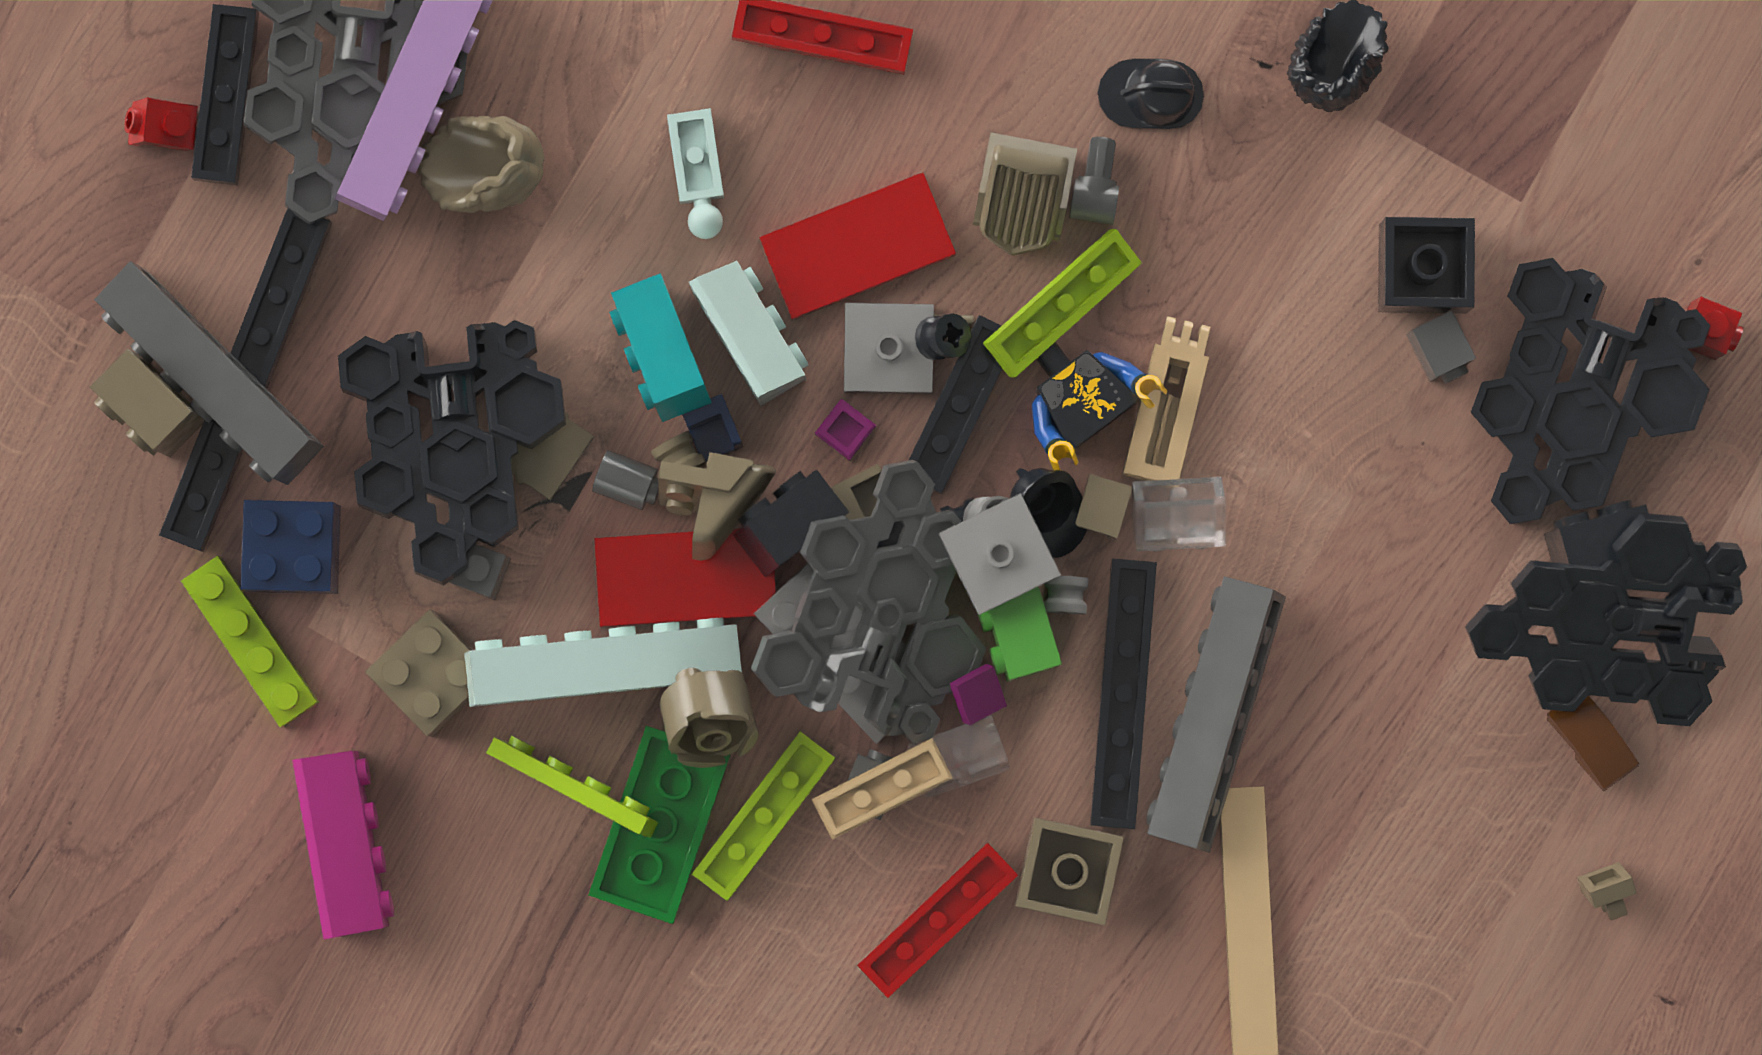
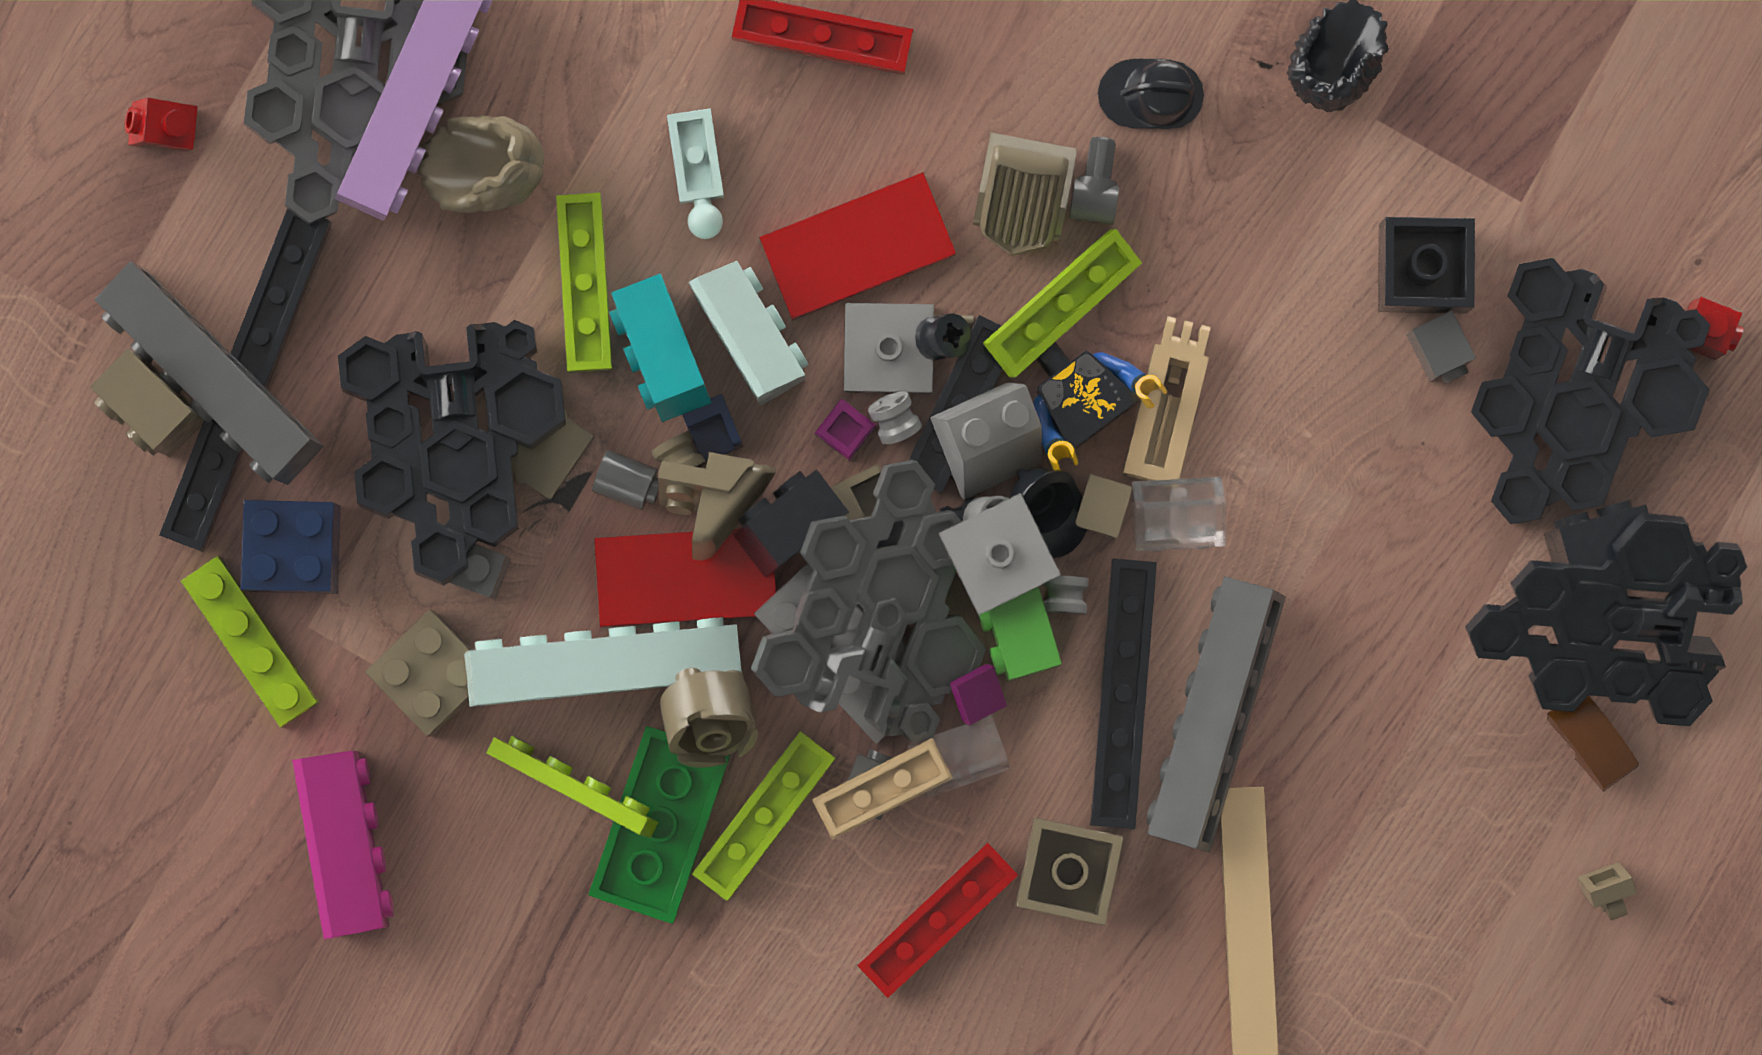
(225, 94): black plate -> none
(584, 282): none -> lime plate
(894, 417): none -> light grey wheel
(990, 438): none -> light grey slope

